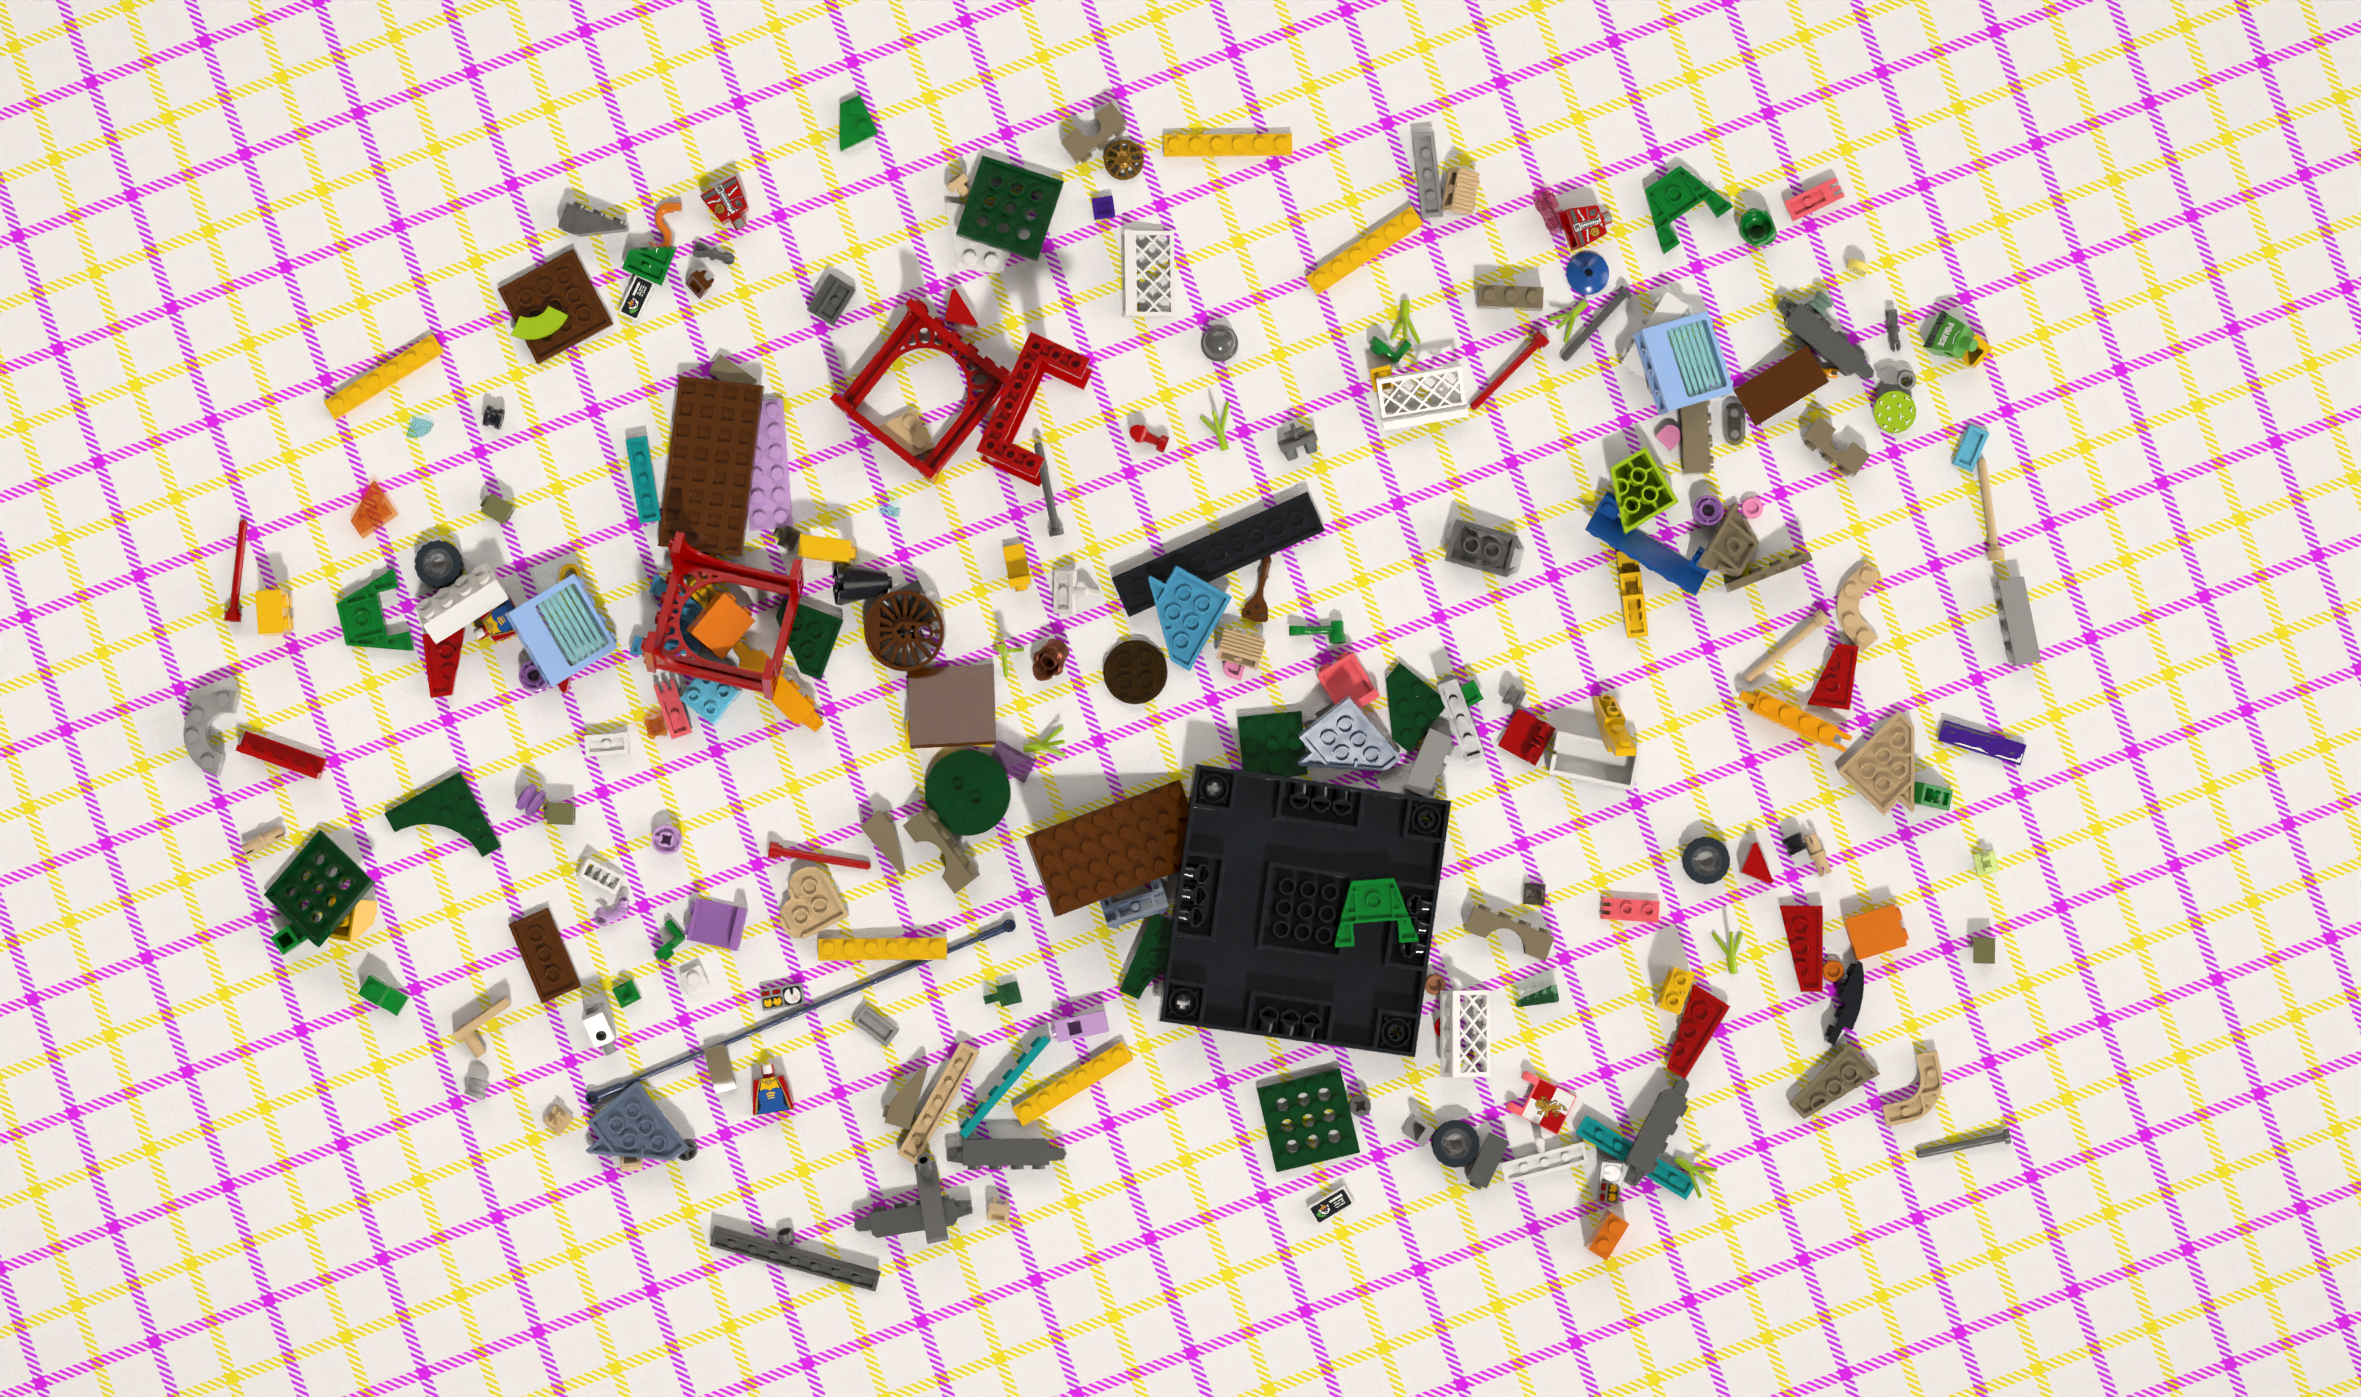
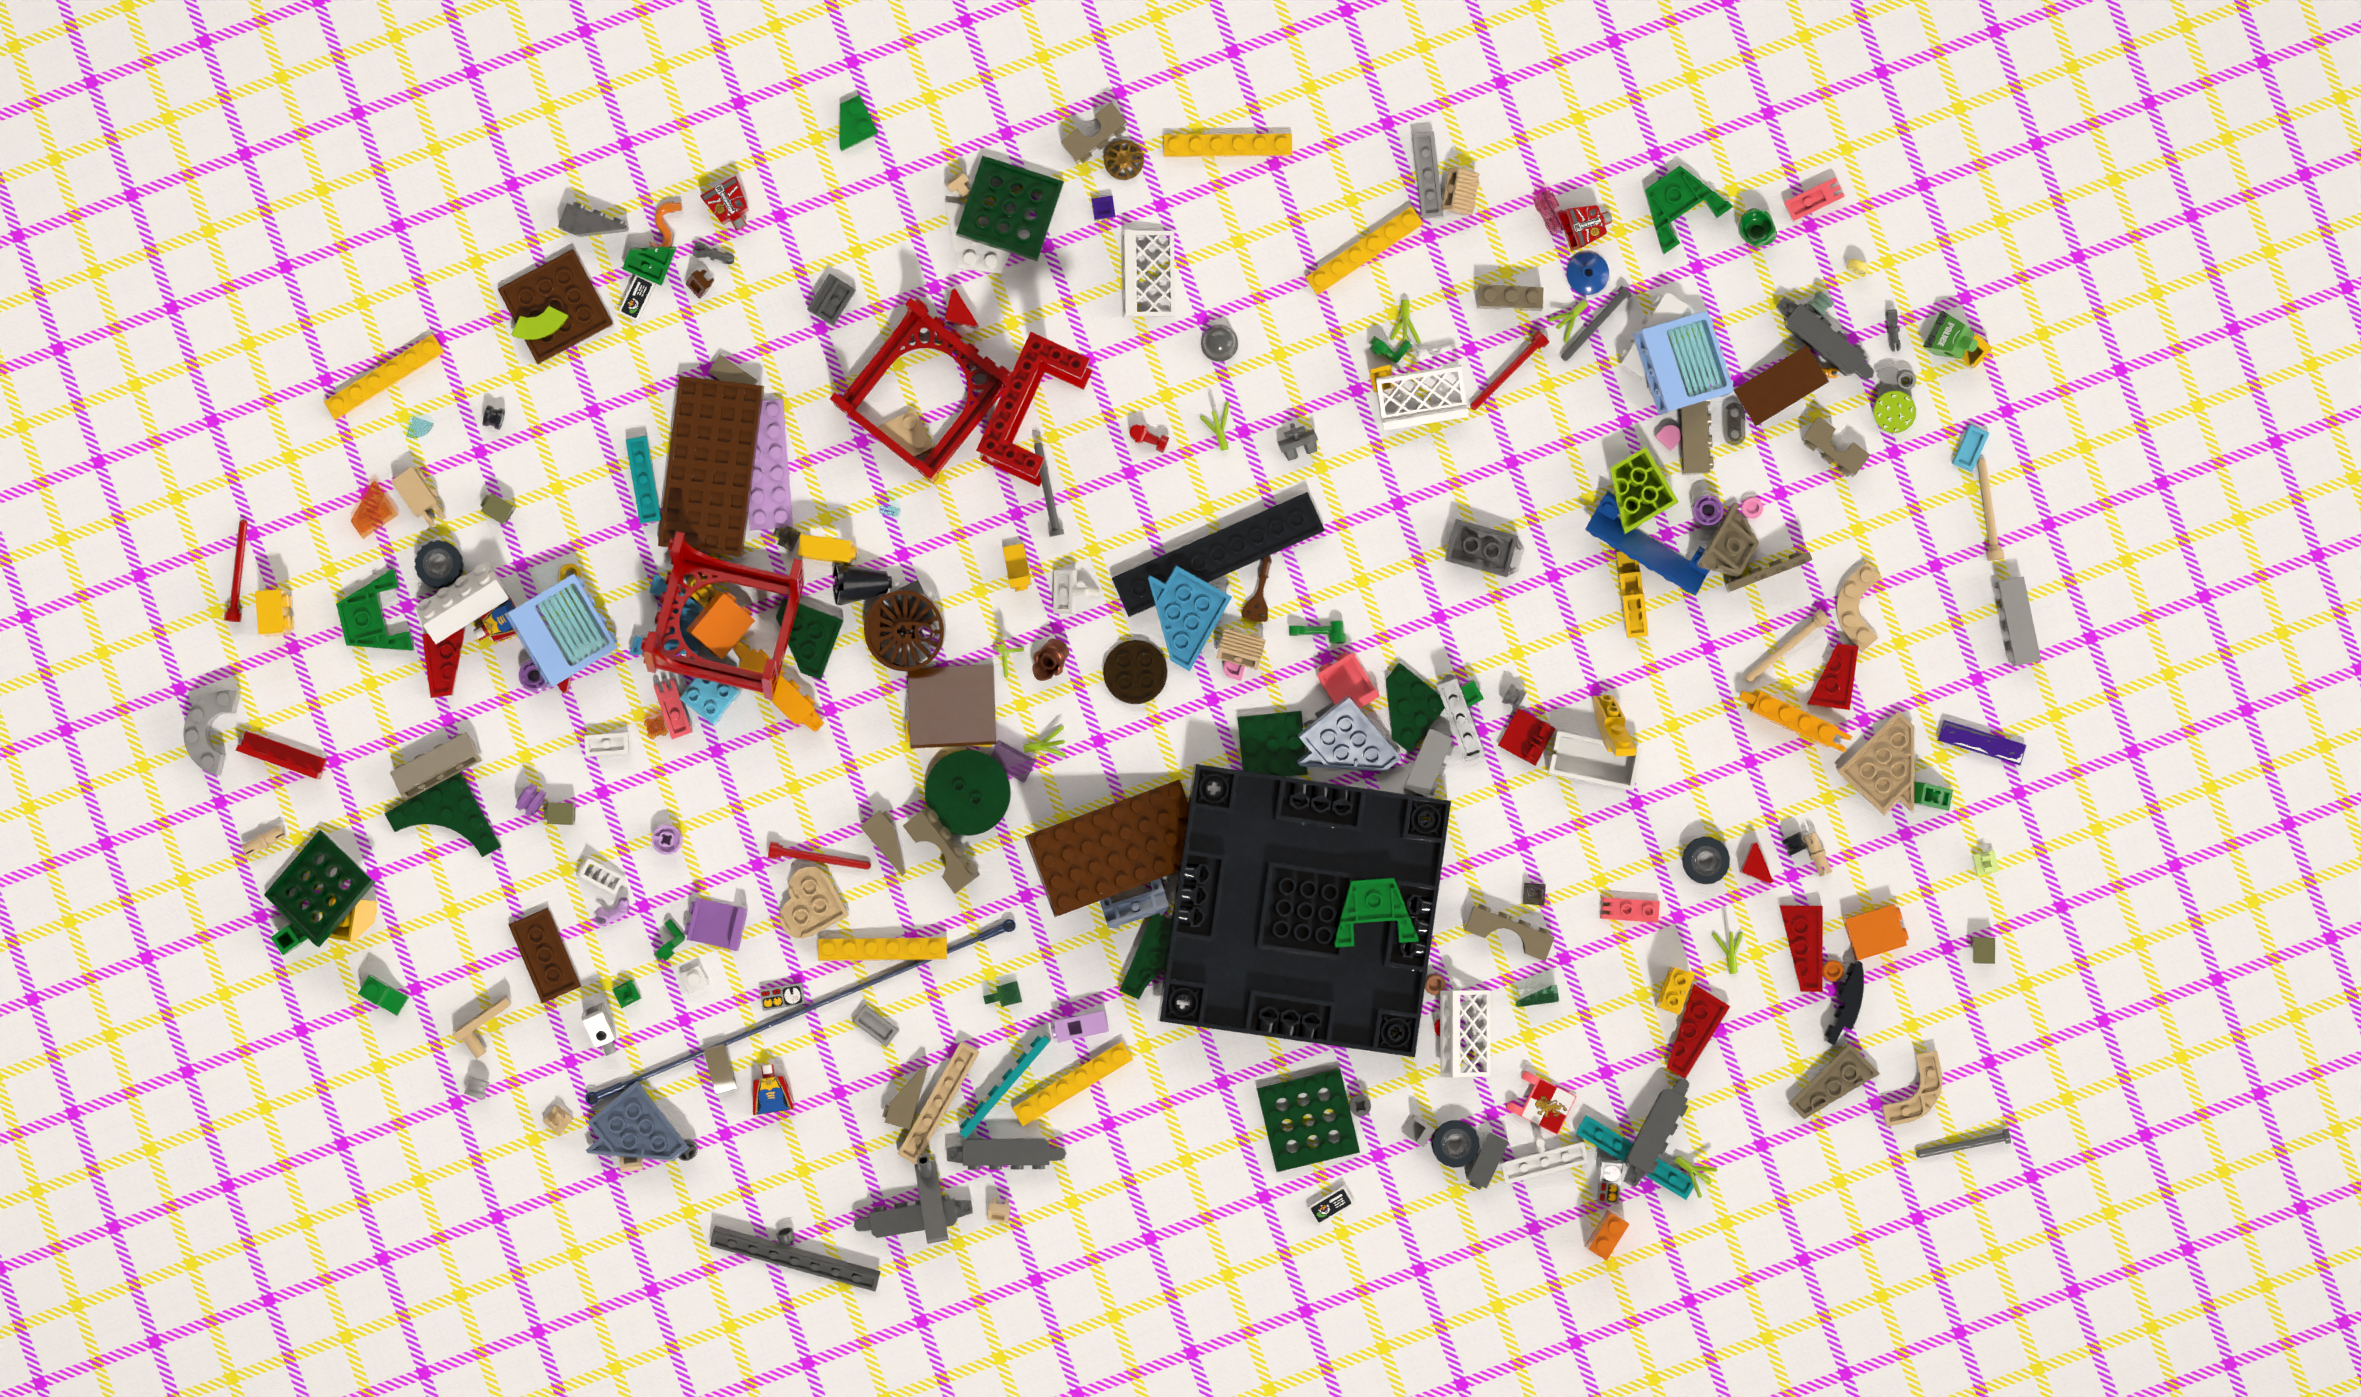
(417, 494): none -> tan hinge
(435, 766): none -> dark tan brick

